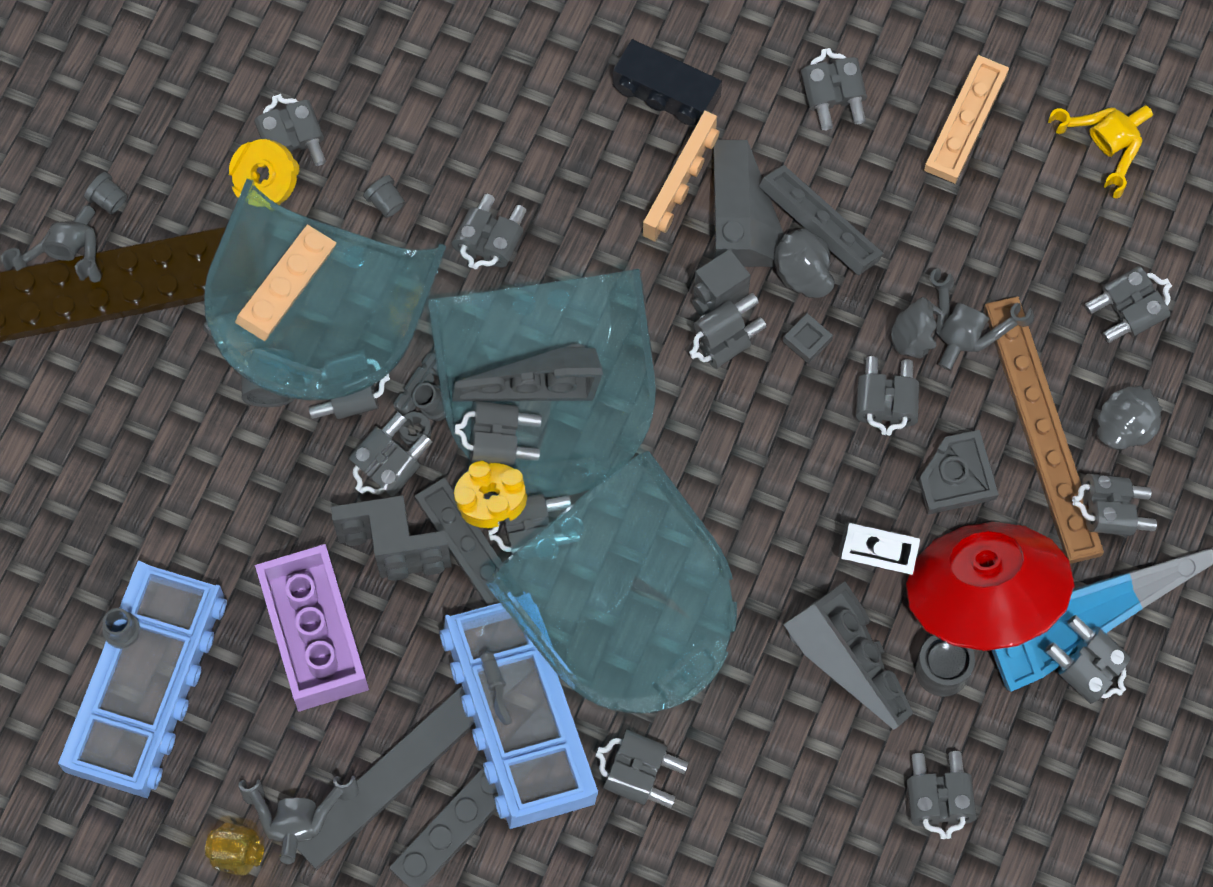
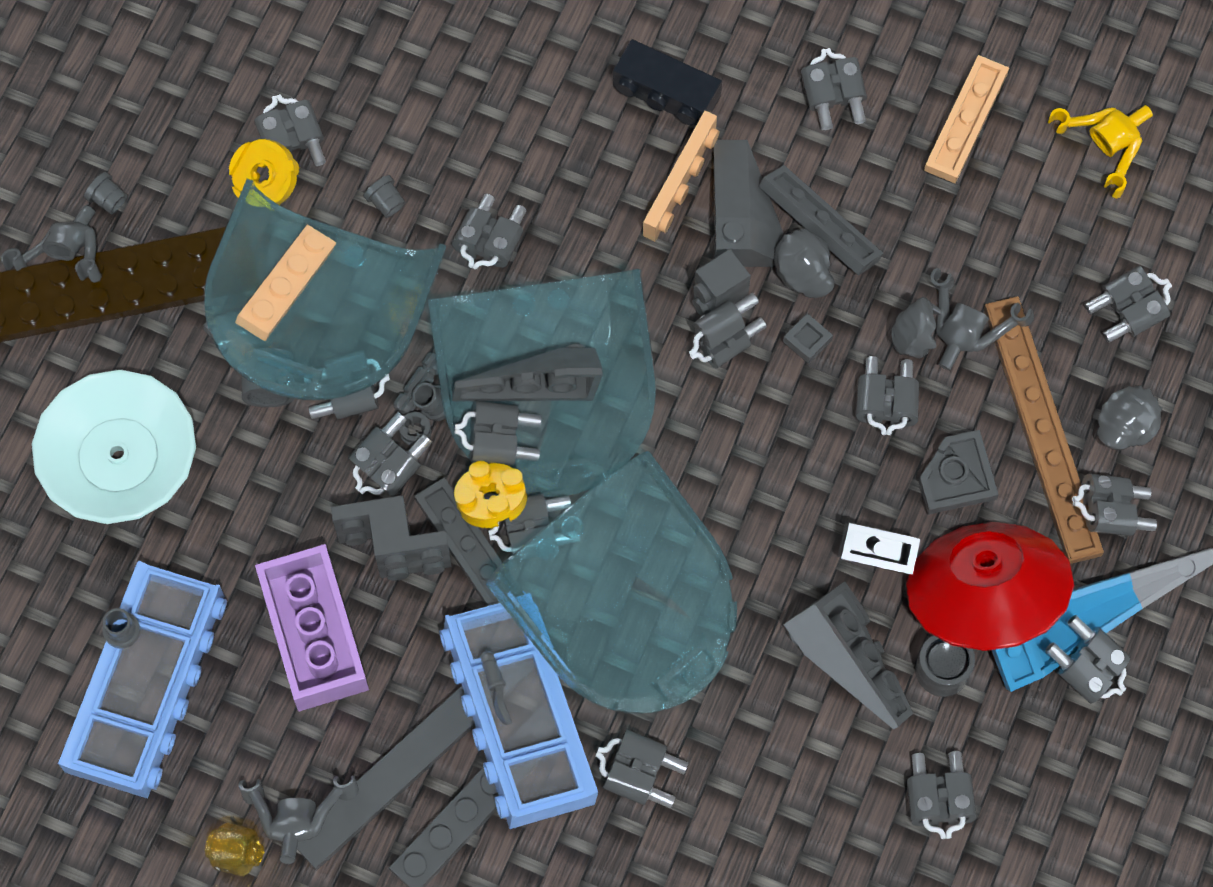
(106, 416): none -> light aqua dish

